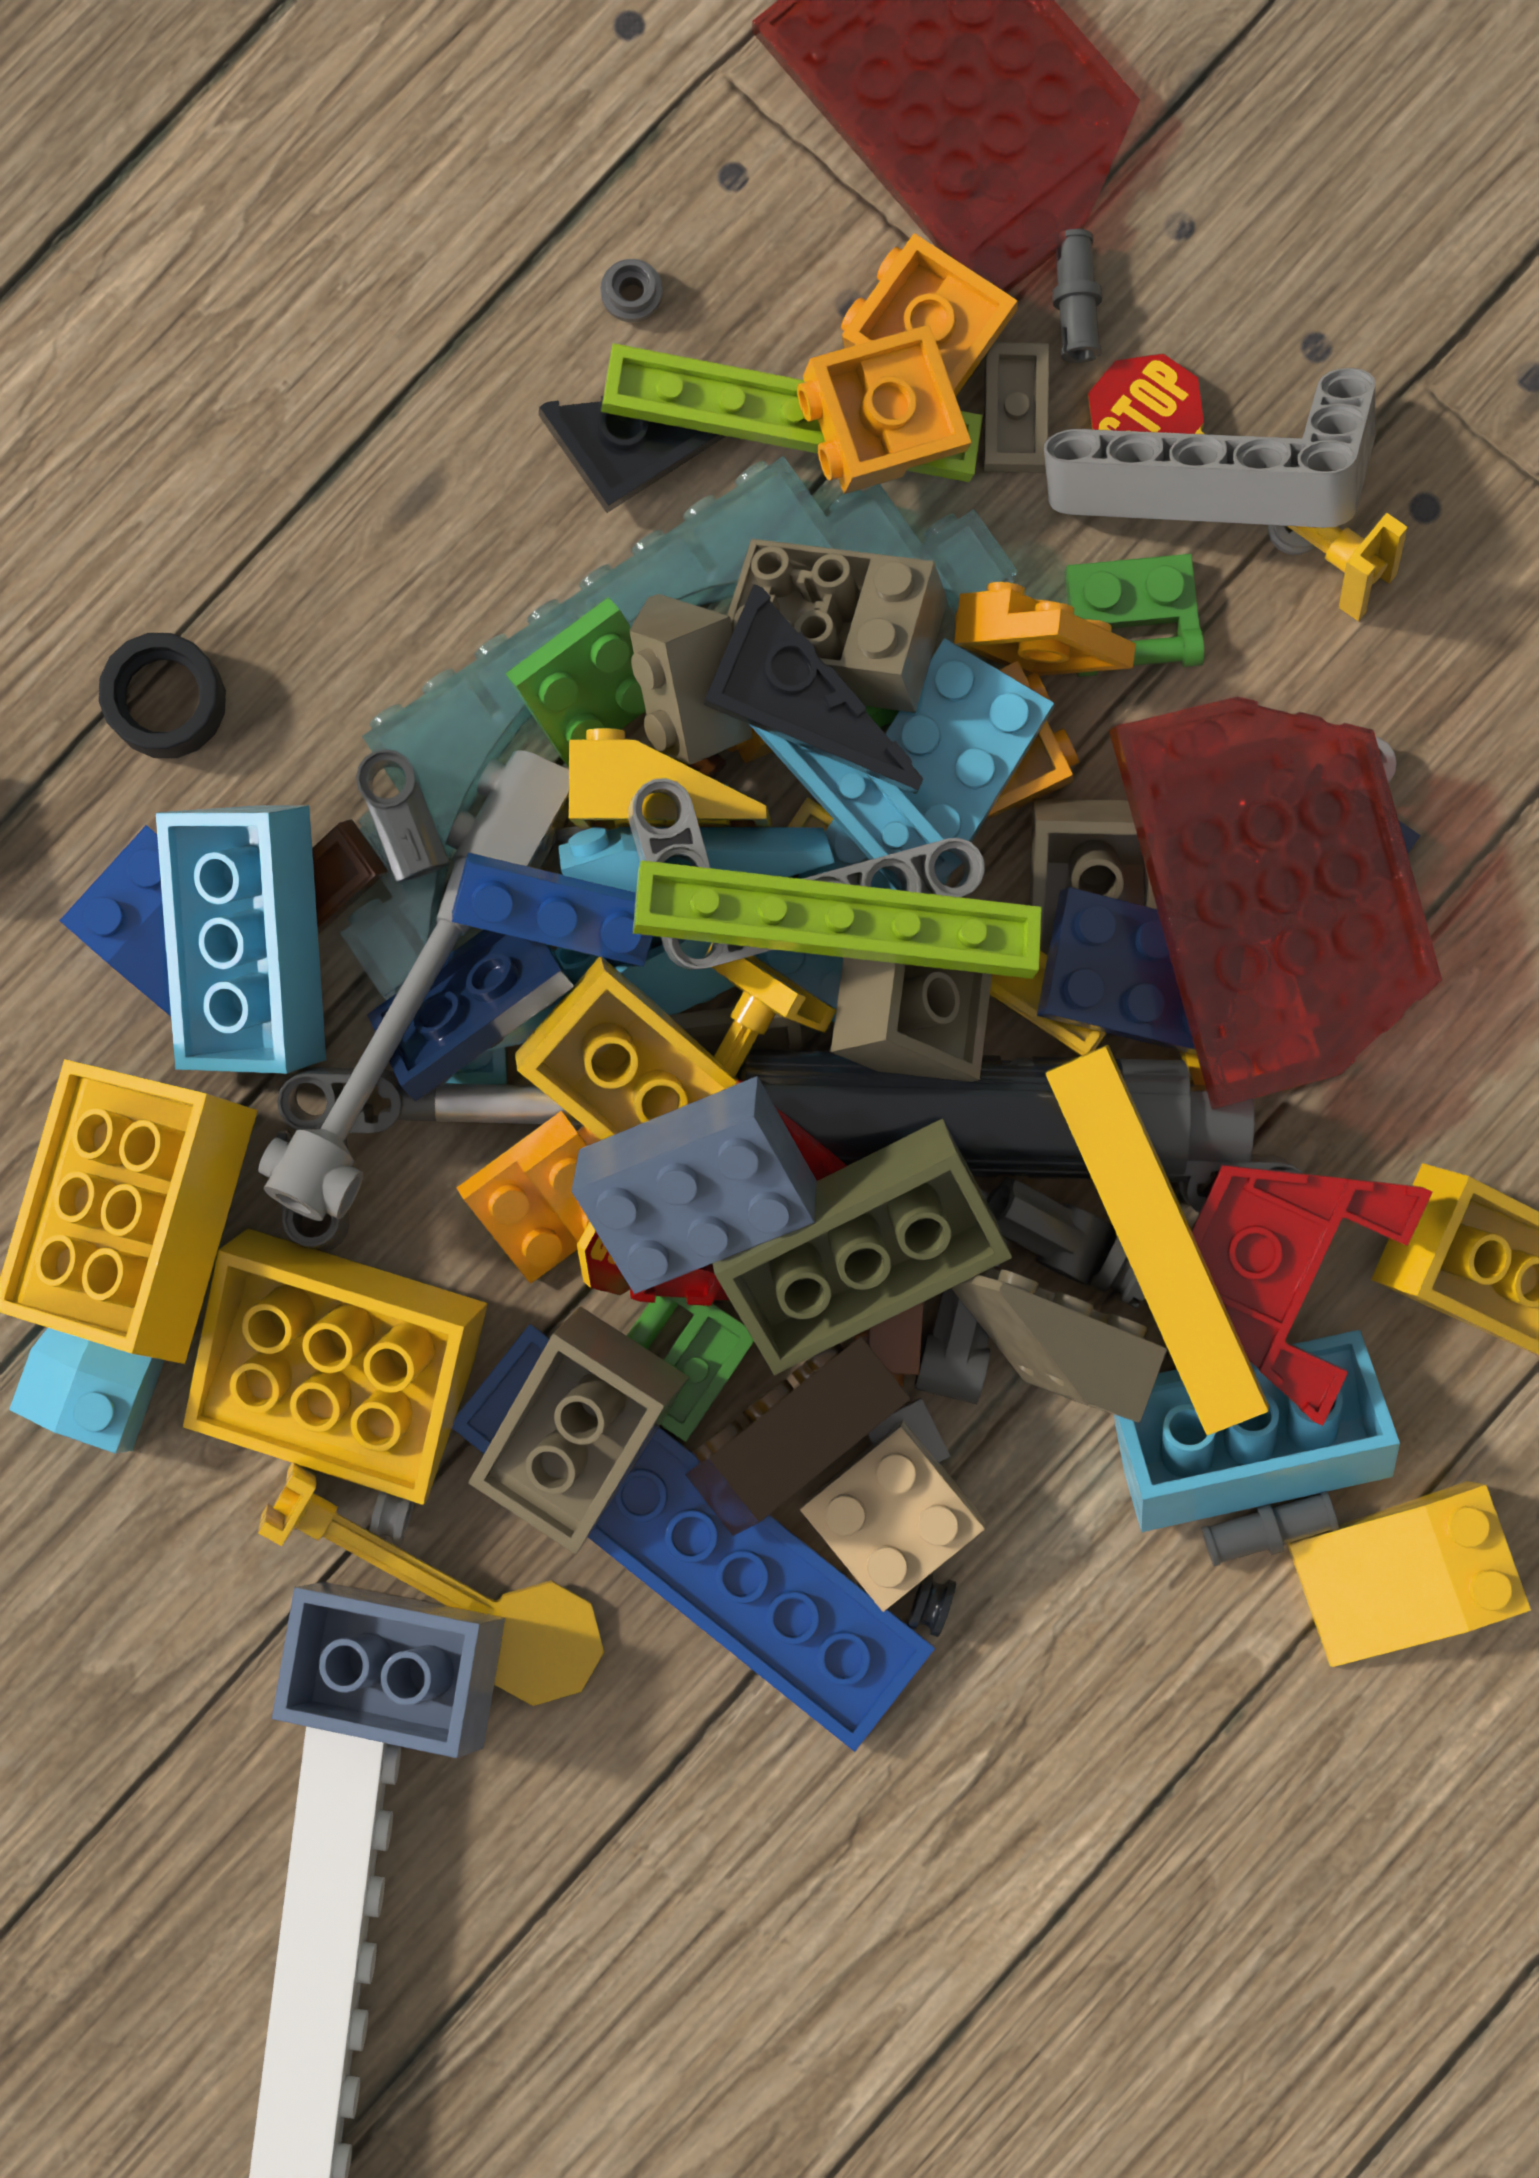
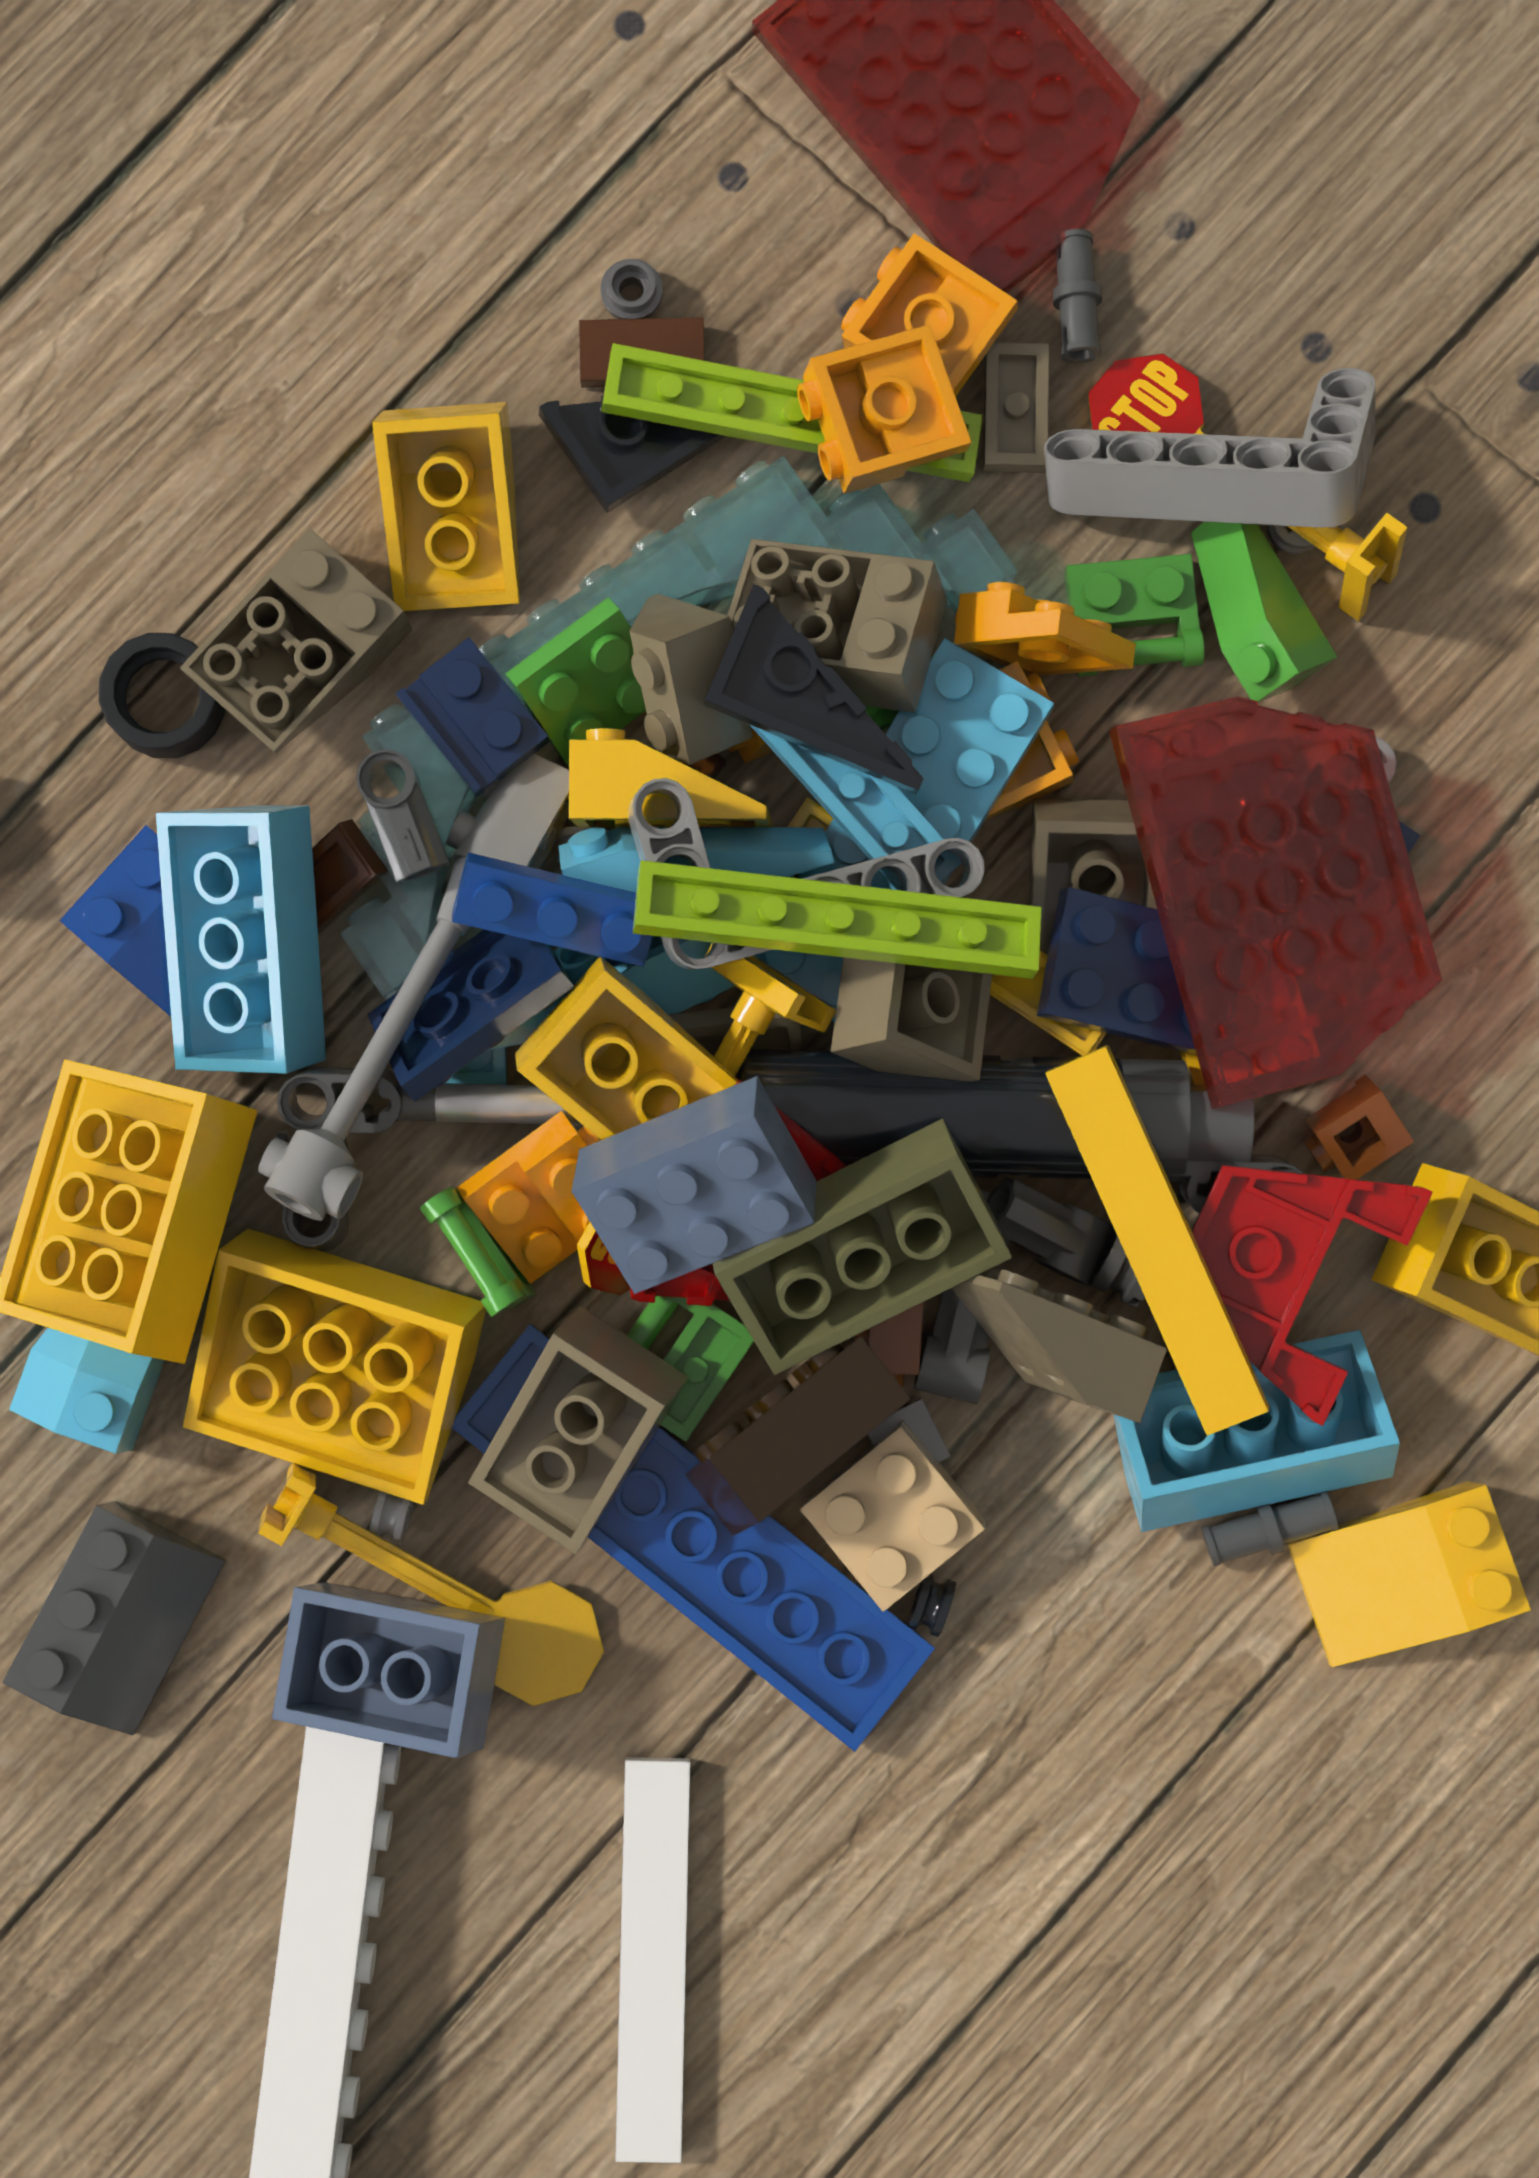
(114, 1620): none -> dark grey slope
(297, 642): none -> dark tan slope
(449, 505): none -> yellow slope
(473, 717): none -> dark blue plate
(479, 1251): none -> bright green plate
(653, 1960): none -> white tile
(664, 335): none -> reddish brown tile
(1258, 610): none -> bright green slope
(1374, 1140): none -> dark orange brick

